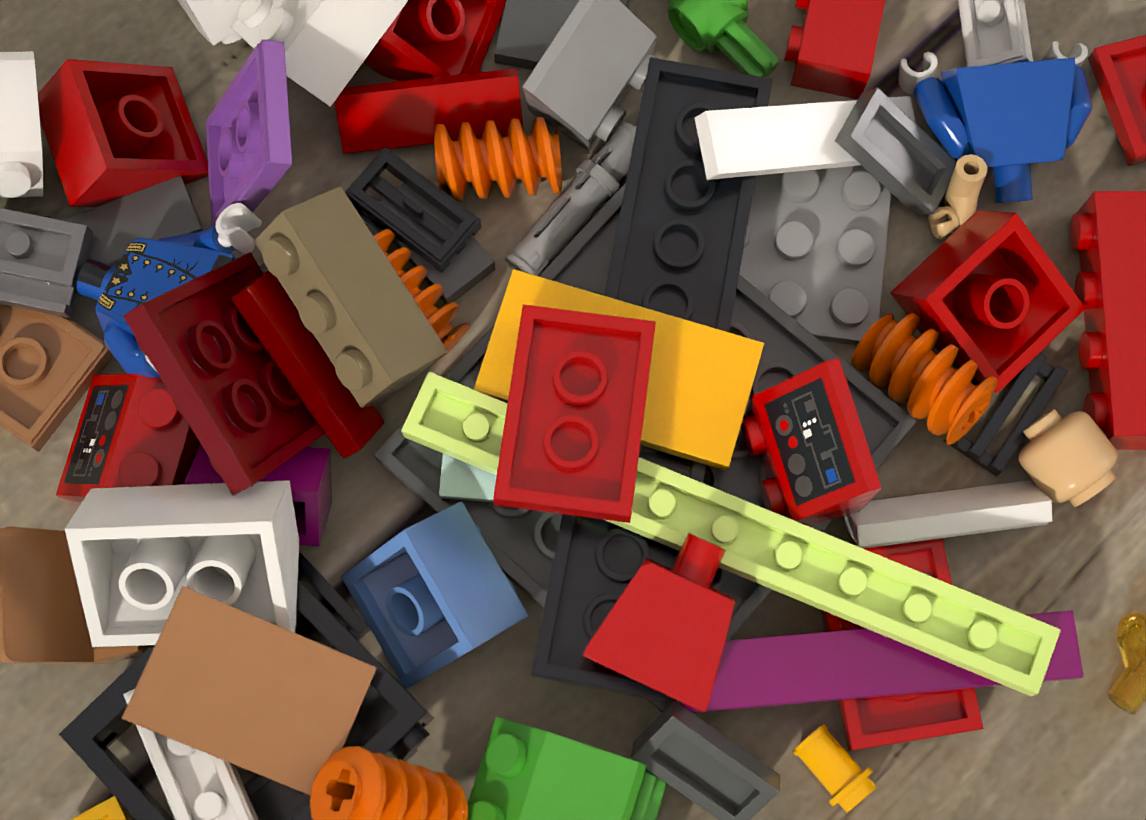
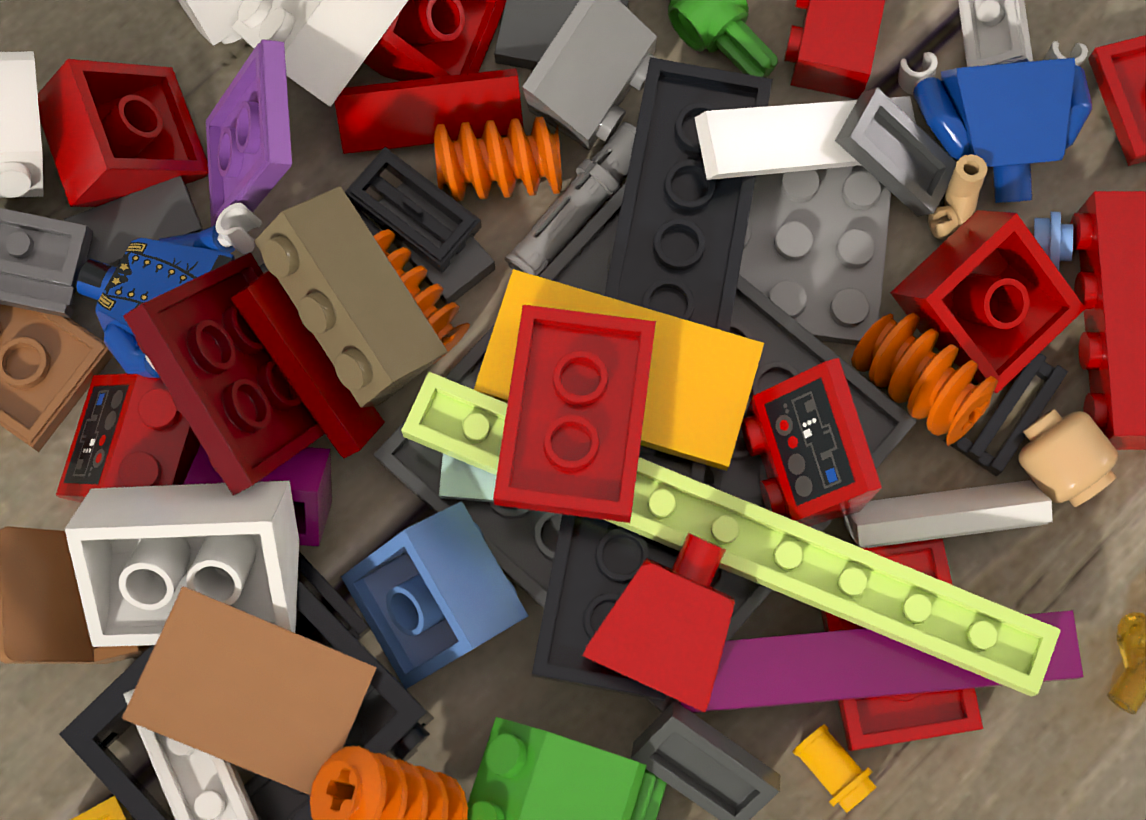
(1054, 237): none -> light blue plate

